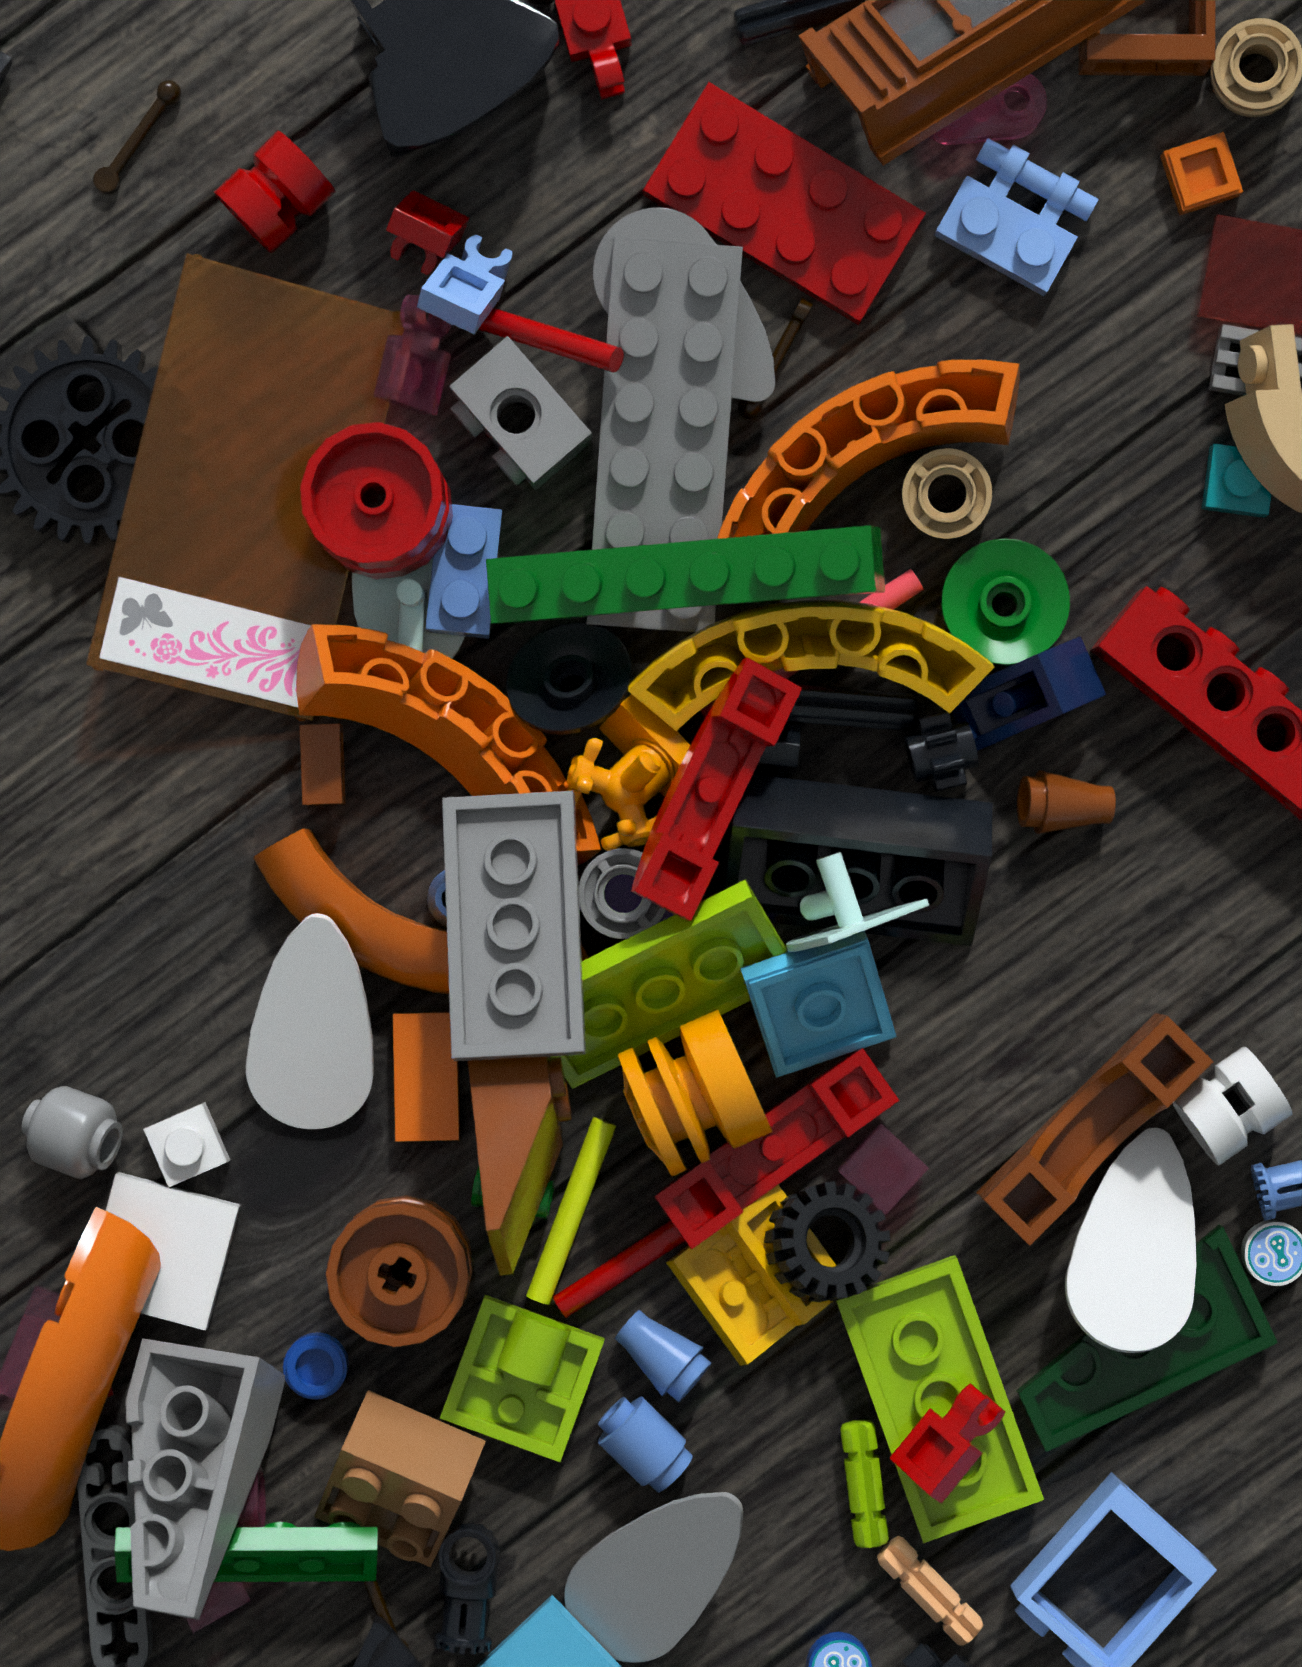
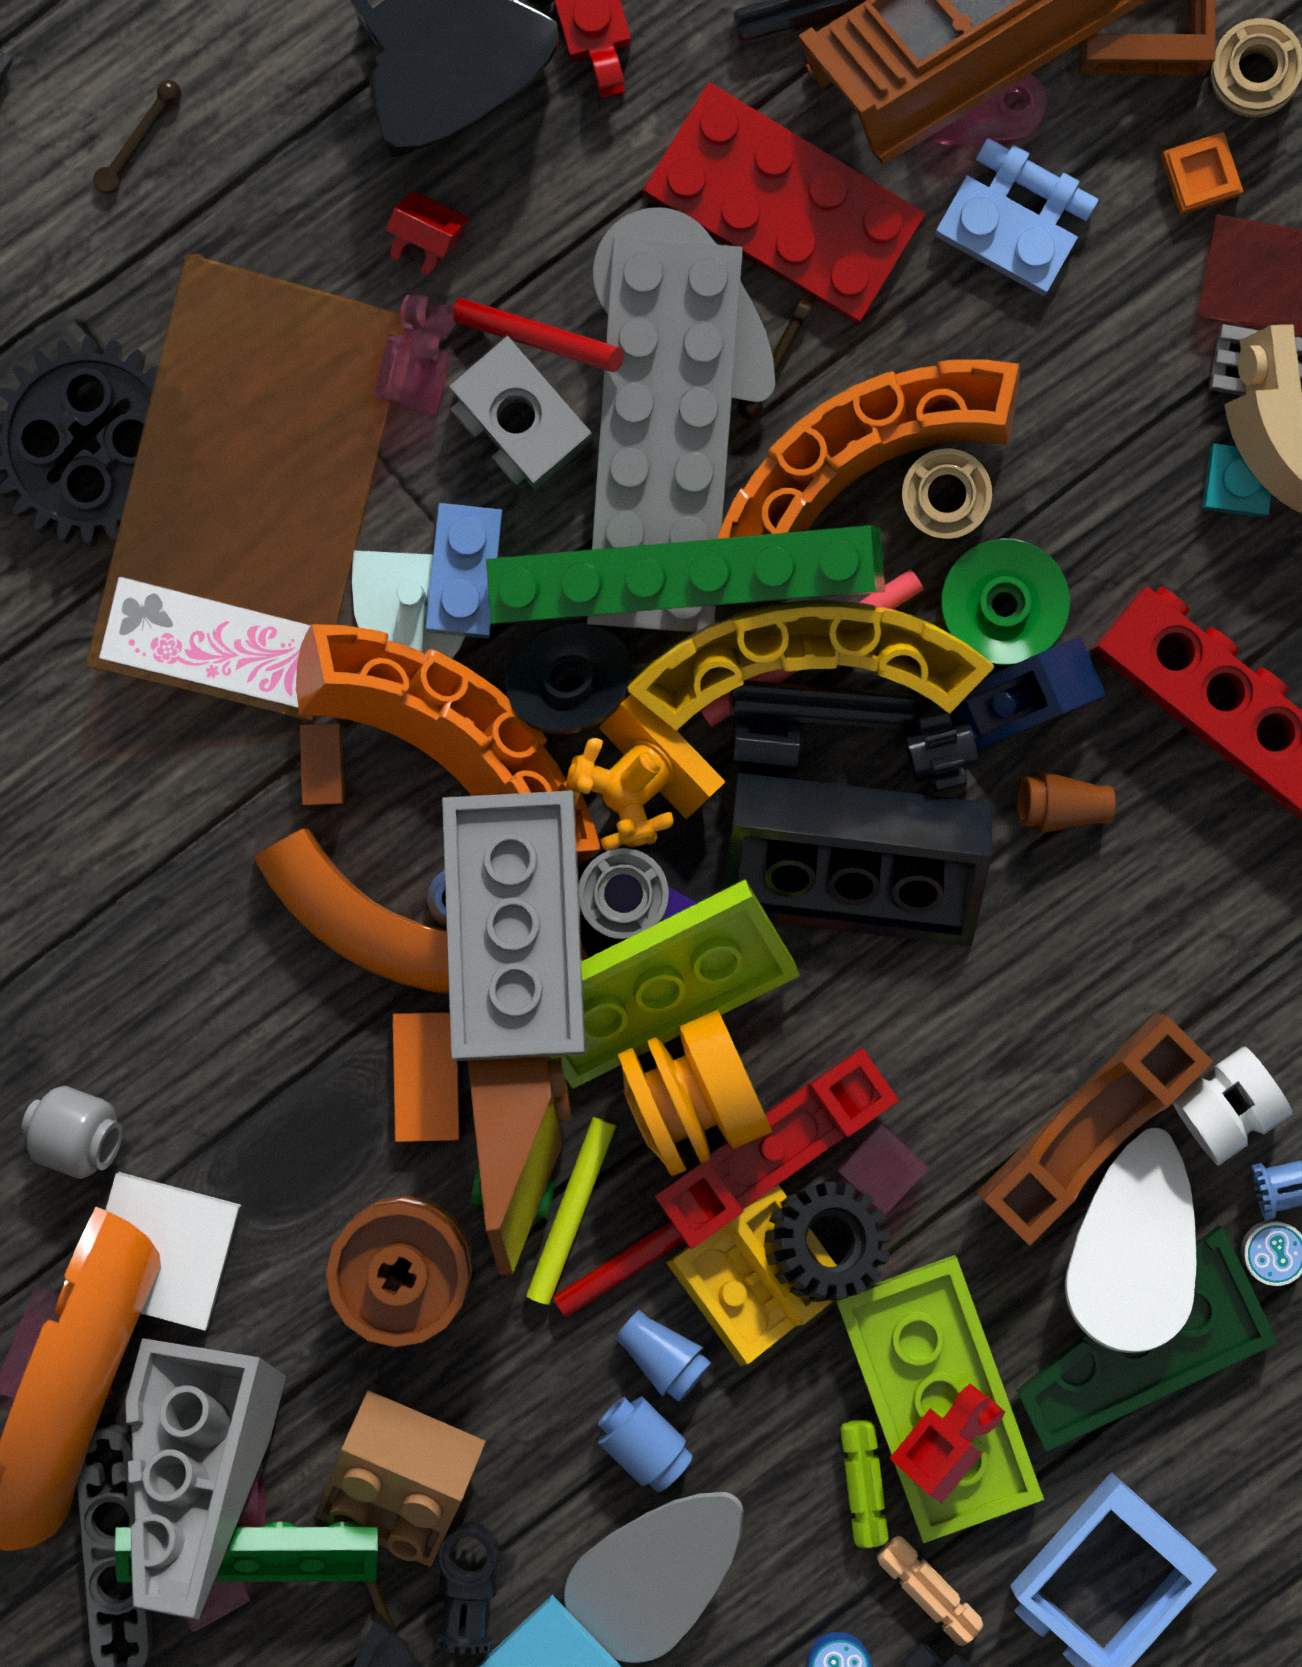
(186, 1144): white plate -> none
(275, 191): red wheel -> none
(312, 1031): white shield -> none
(315, 1365): blue tile -> none
(351, 472): red wheel -> none
(465, 288): light blue plate -> none
(522, 1378): lime plate -> none
(709, 787): red slope -> none
(818, 1003): medium azure tile -> none
(842, 902): light aqua shield -> none

